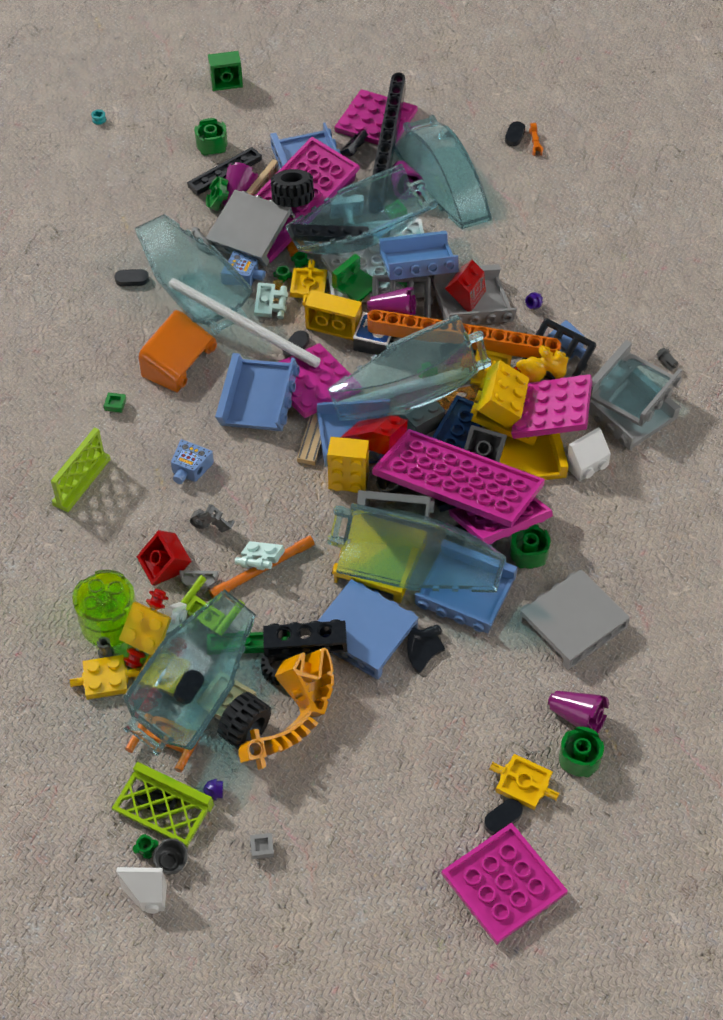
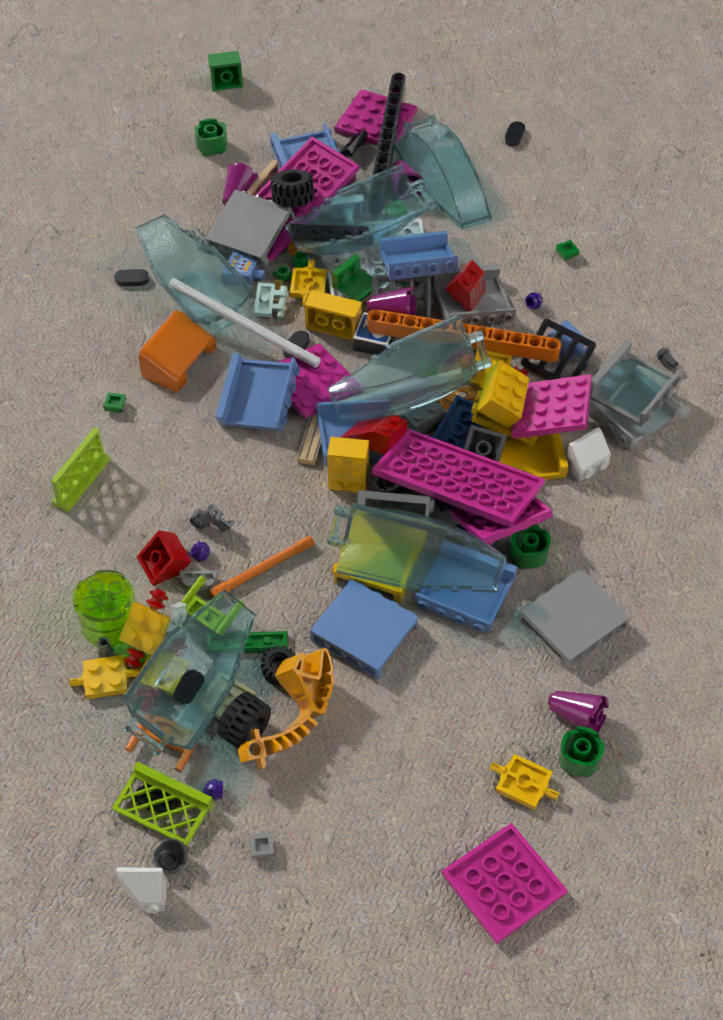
(98, 117): teal bush -> none
(145, 840): green plate -> none
(190, 461): medium blue torso -> none
(200, 551): none -> dark purple plate
(202, 182): black plate -> none
(218, 193): green plate -> none
(260, 555): light aqua plate -> none
(295, 644): black brick -> none
(423, 646): black arm -> none
(506, 813): black tile -> none
(535, 139): orange piece -> none
(536, 368): yellow animal -> none
(567, 250): none -> green plate

